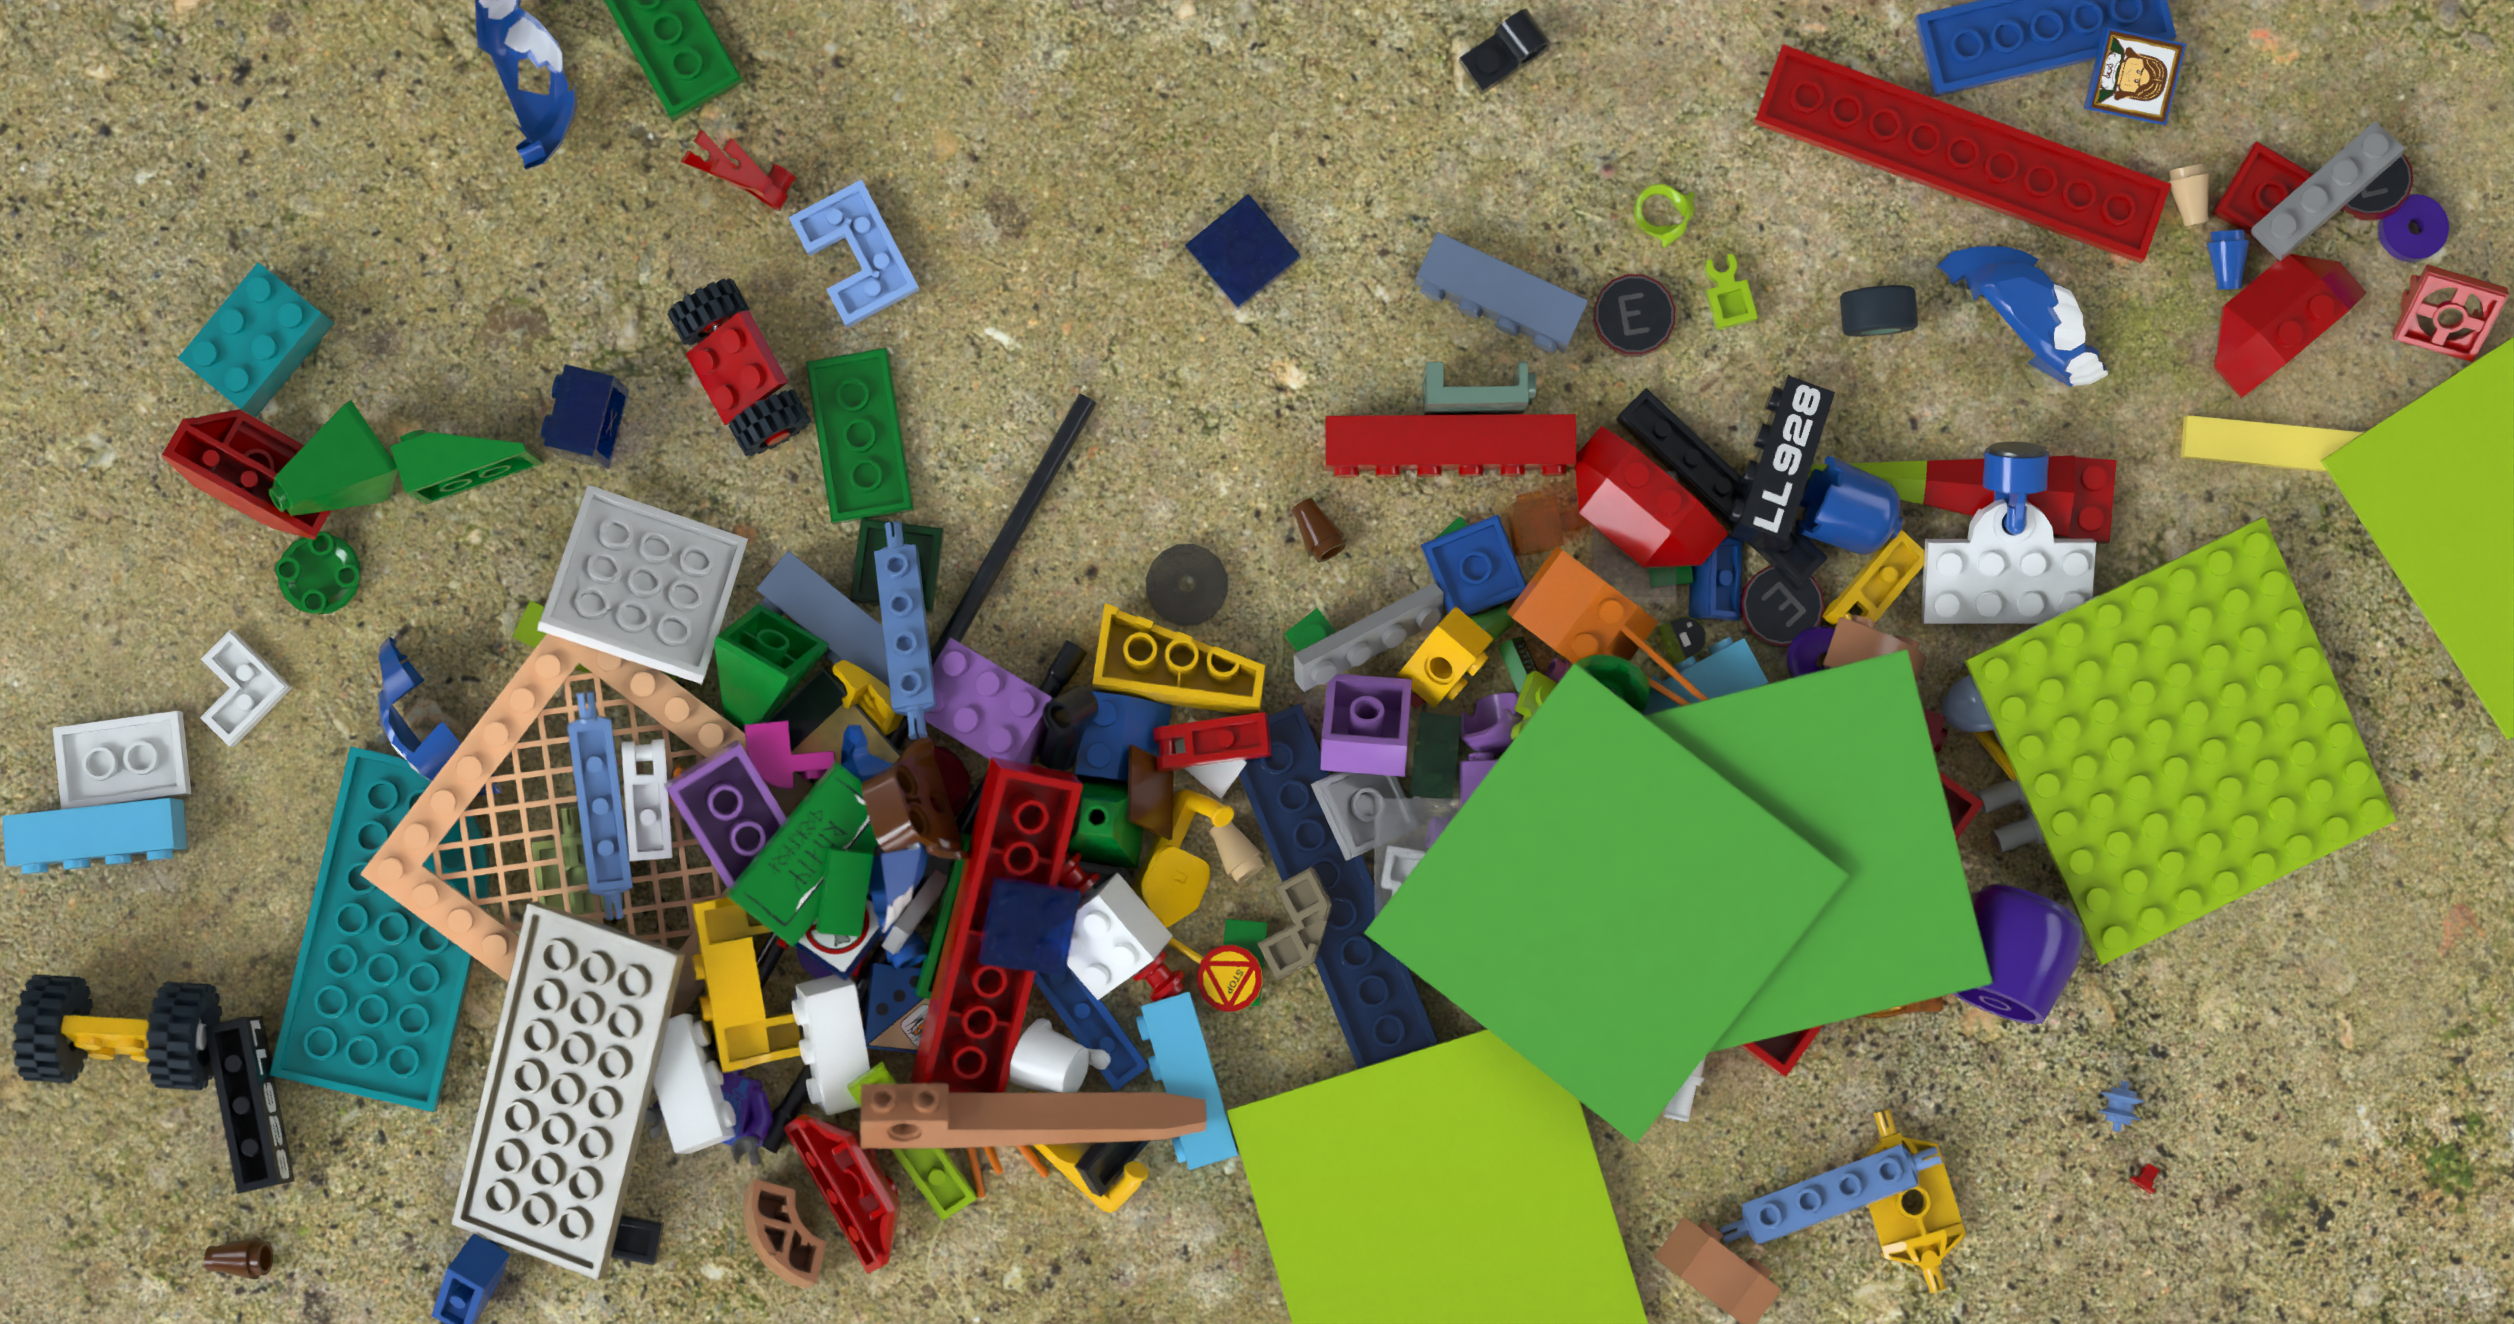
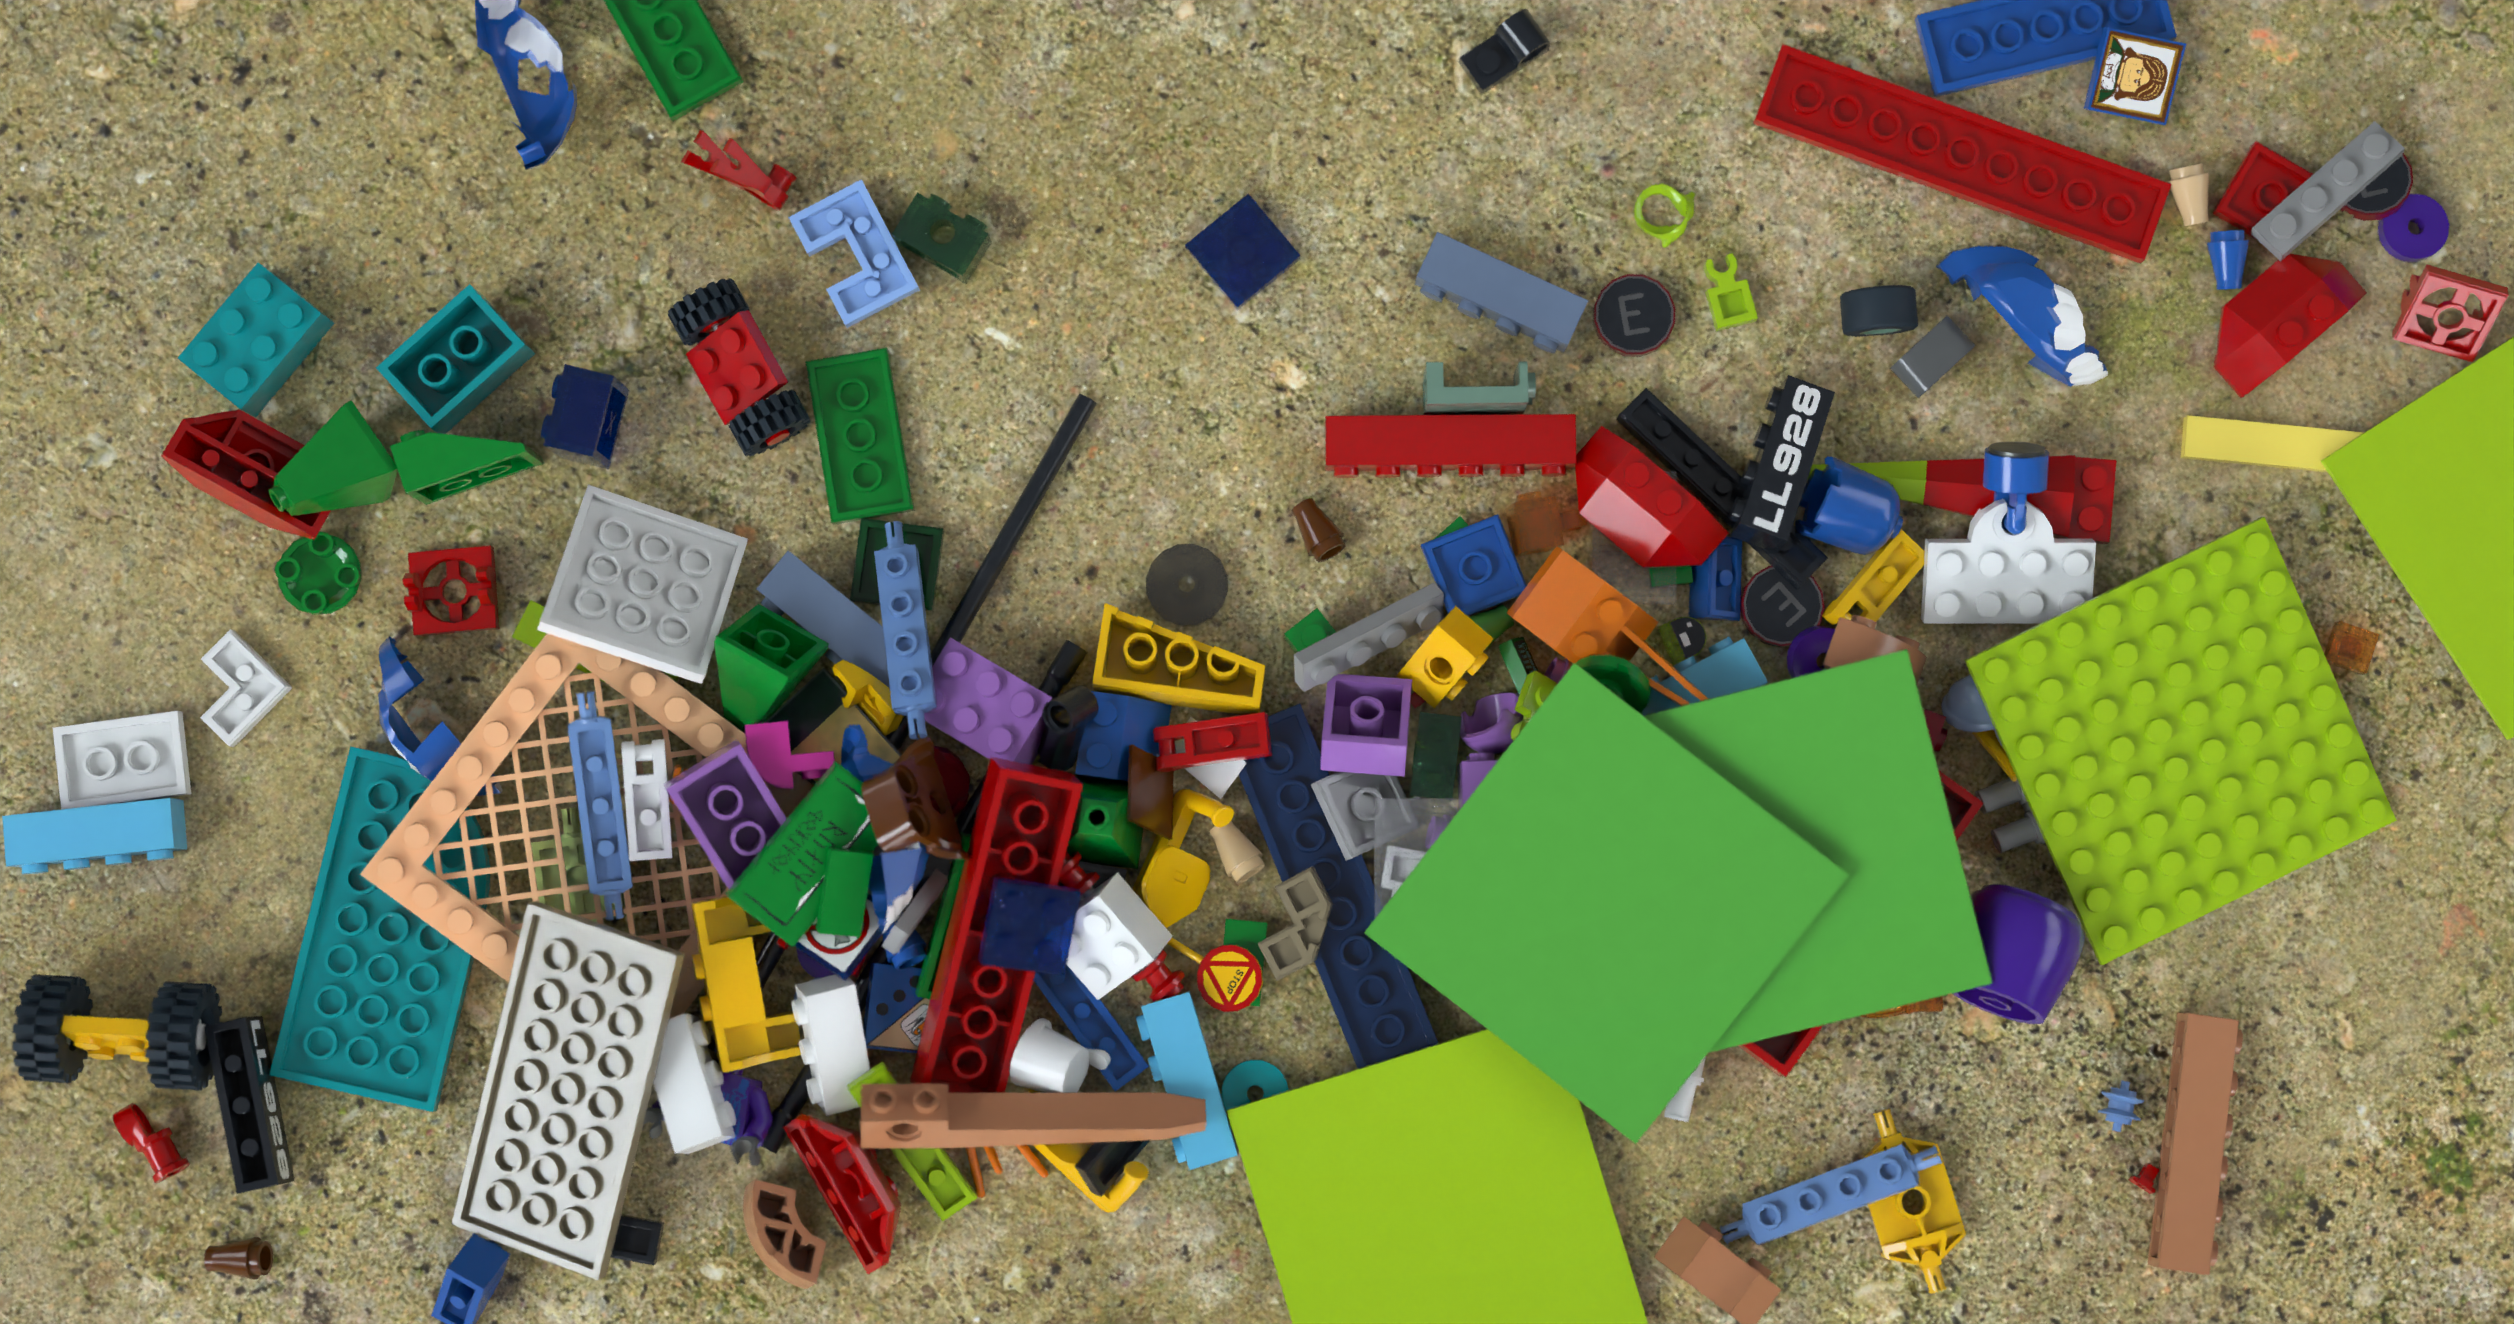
(156, 1146): none -> red connector
(455, 360): none -> teal brick
(486, 590): none -> red piece
(957, 256): none -> clear green brick
(1249, 1074): none -> teal piece
(1932, 356): none -> dark grey beam
(2194, 1143): none -> nougat brick
(2350, 647): none -> clear orange plate

